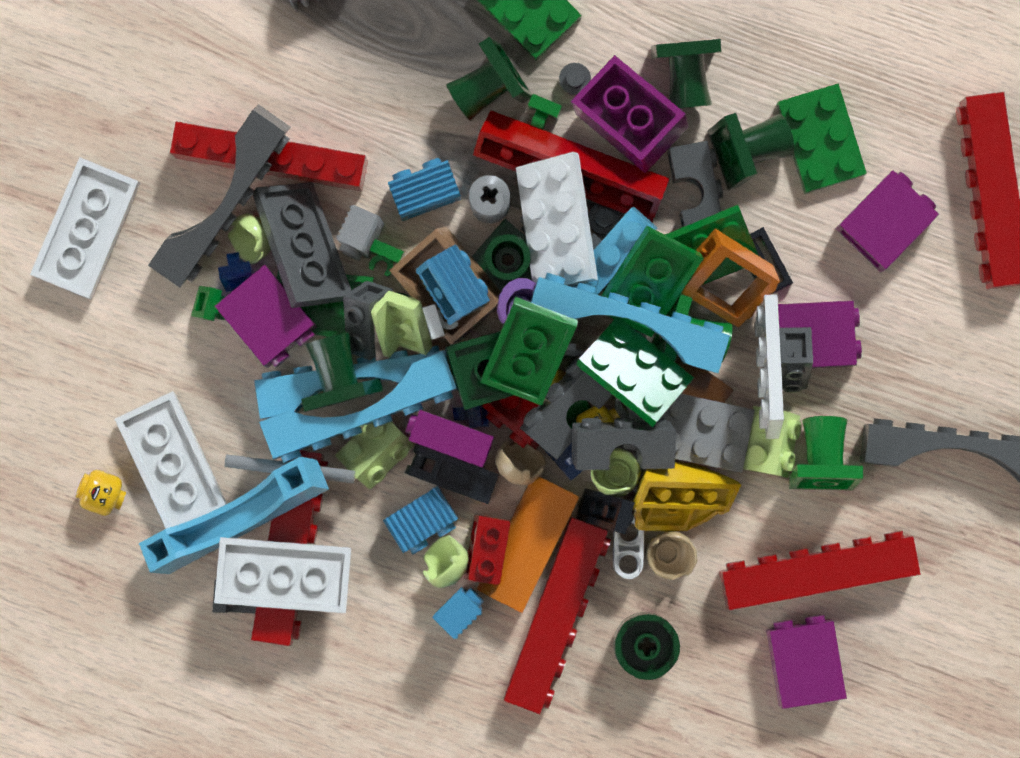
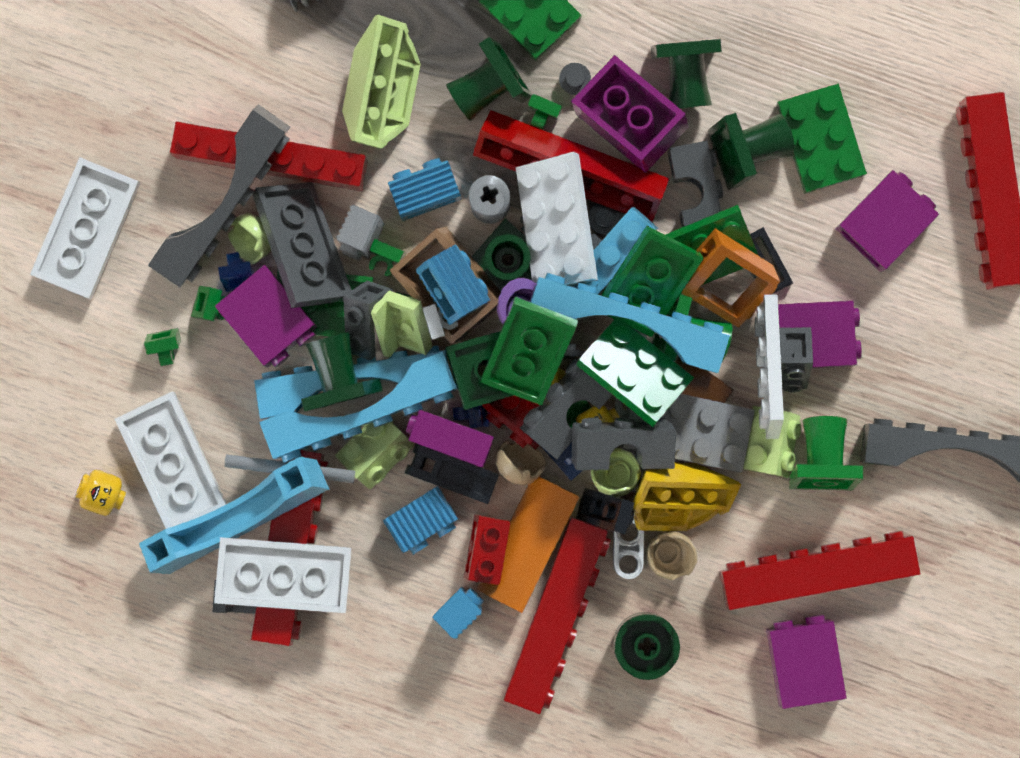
(163, 344): none -> green tile
(381, 83): none -> yellowish green wedge
(446, 562): yellowish green hair -> none

